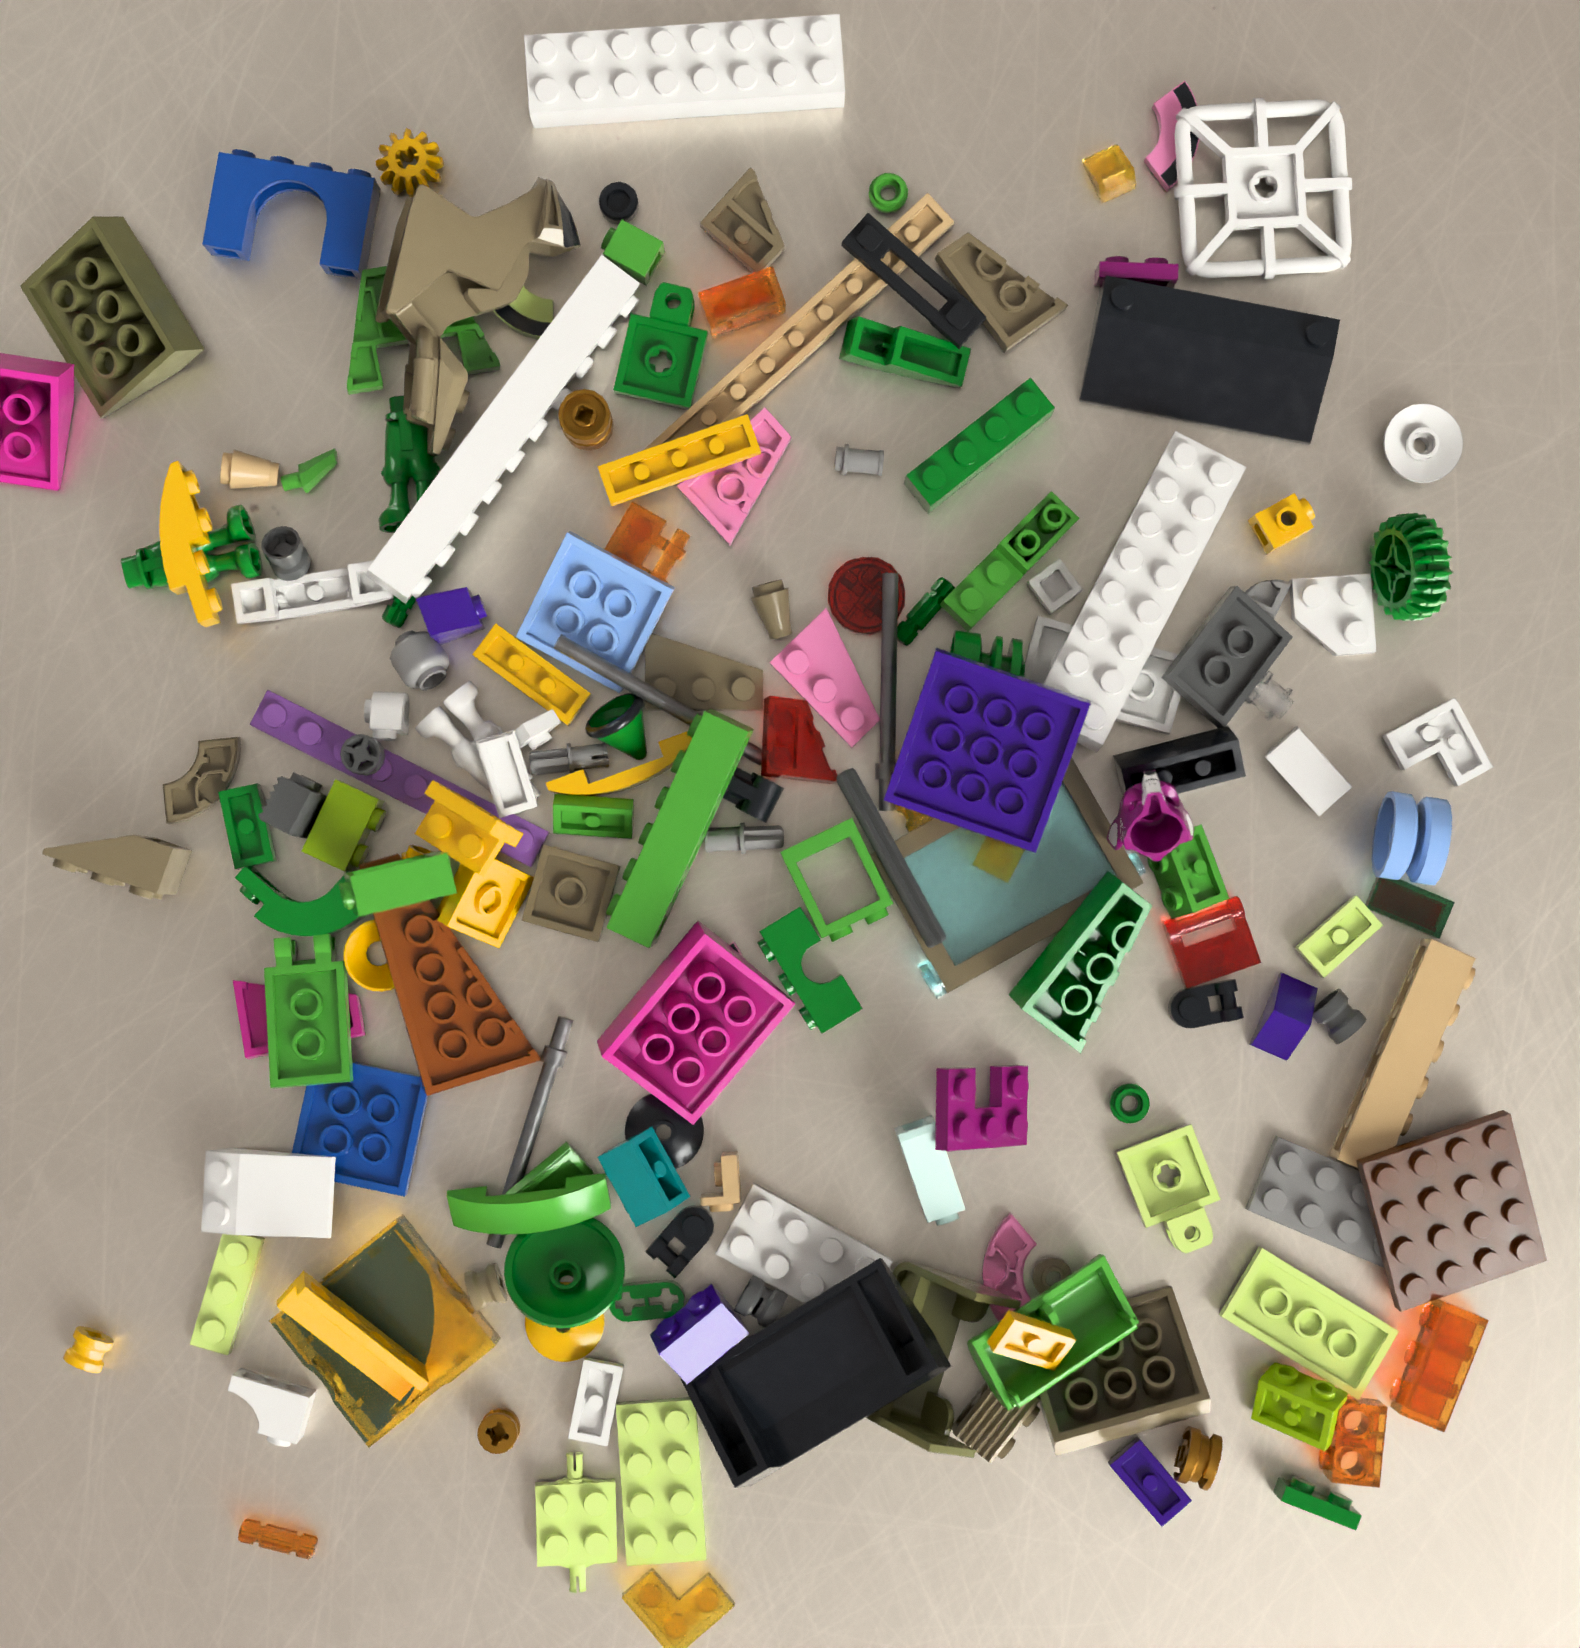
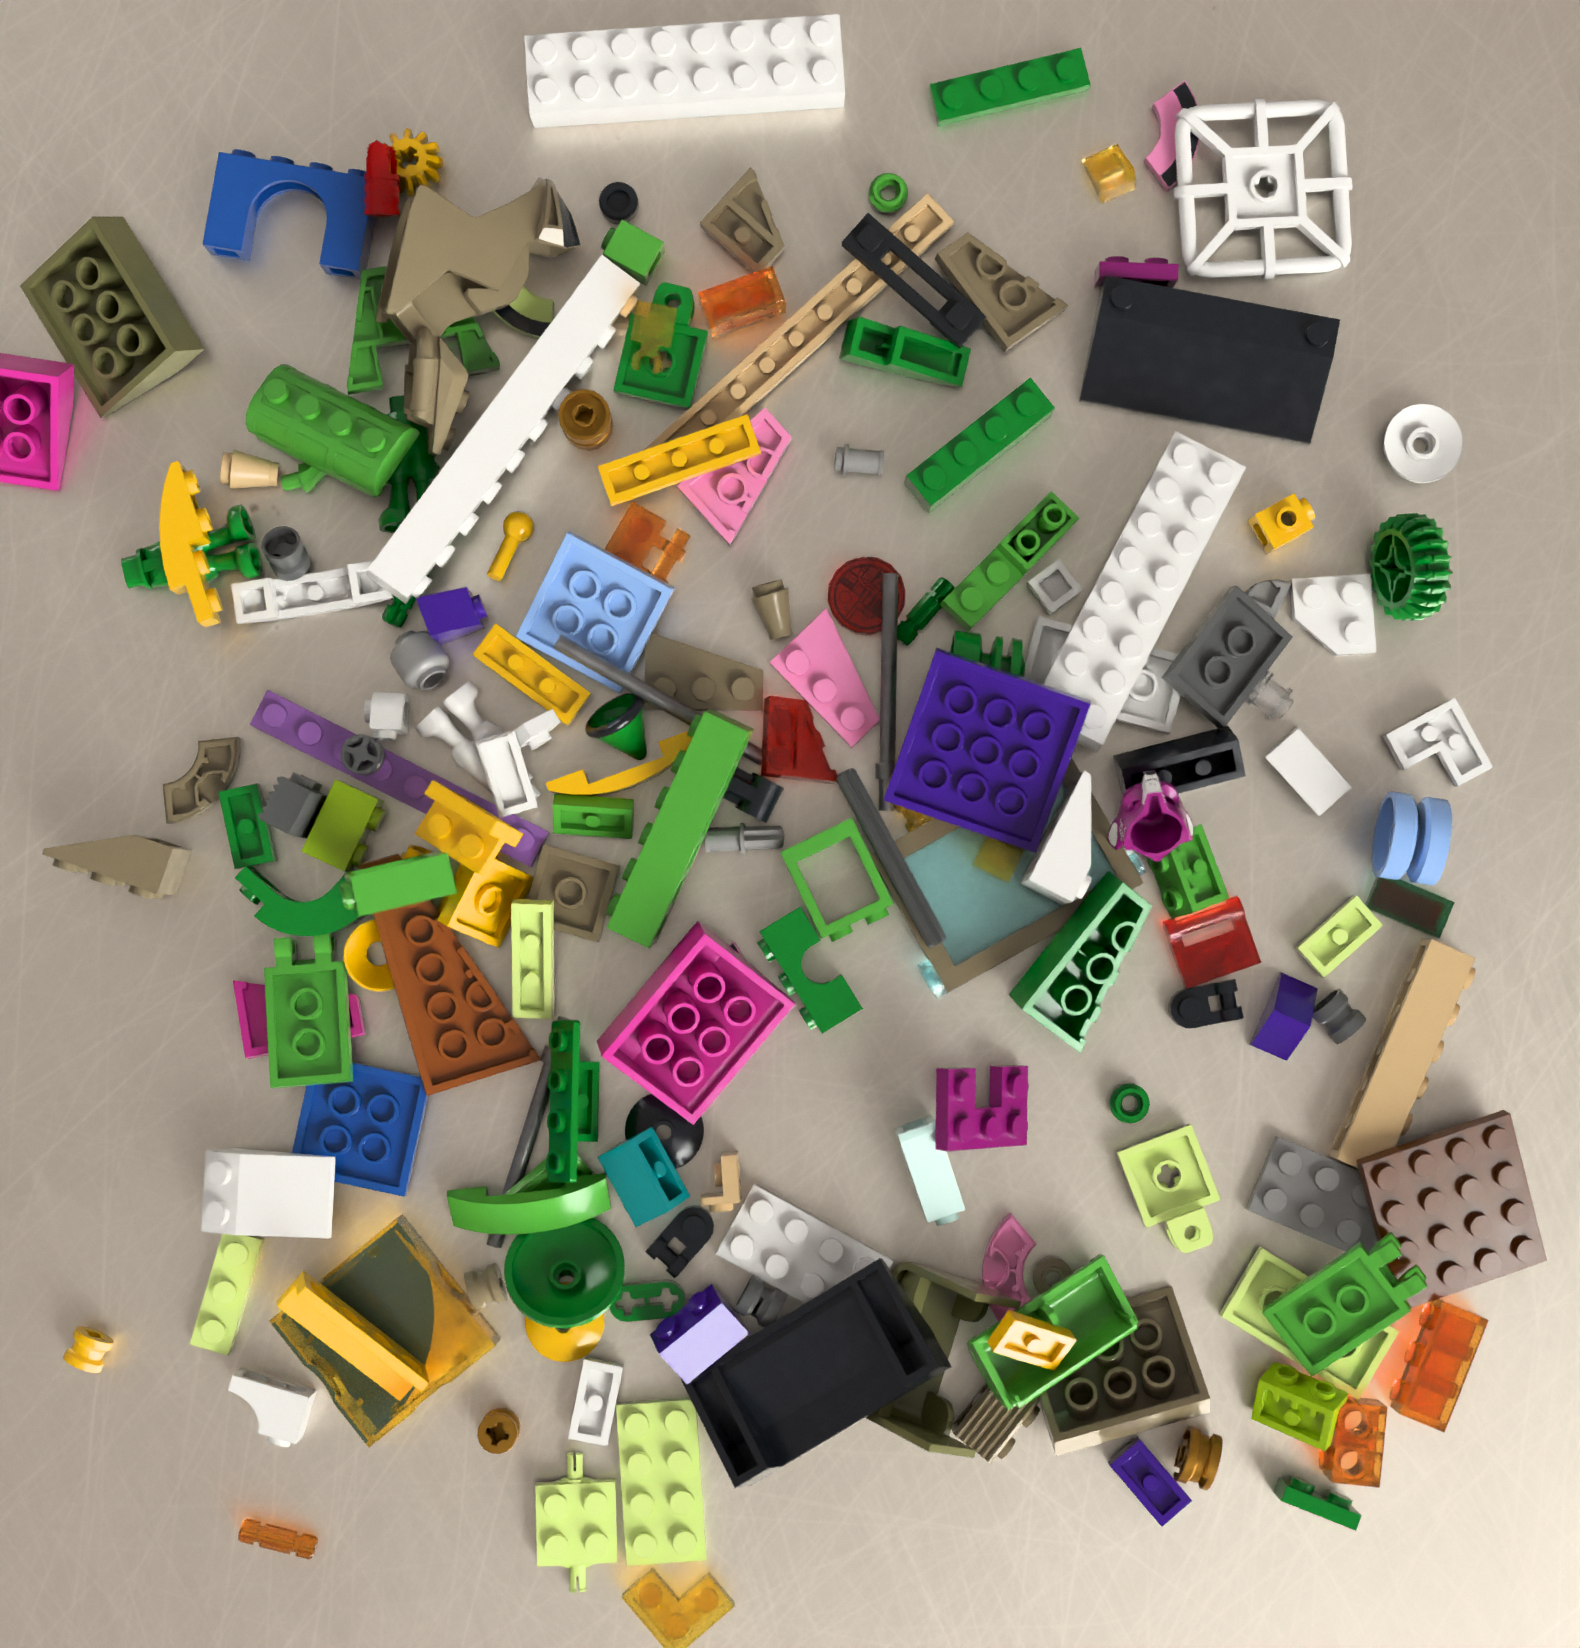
(328, 429): none -> bright green container
(381, 181): none -> red hinge
(517, 528): none -> yellow bar
(532, 958): none -> yellowish green plate
(569, 759): light grey axle -> none
(572, 1101): none -> green bracket
(654, 328): none -> clear yellow plate
(1009, 87): none -> green plate
(1065, 850): none -> white slope
(1344, 1304): none -> bright green tile

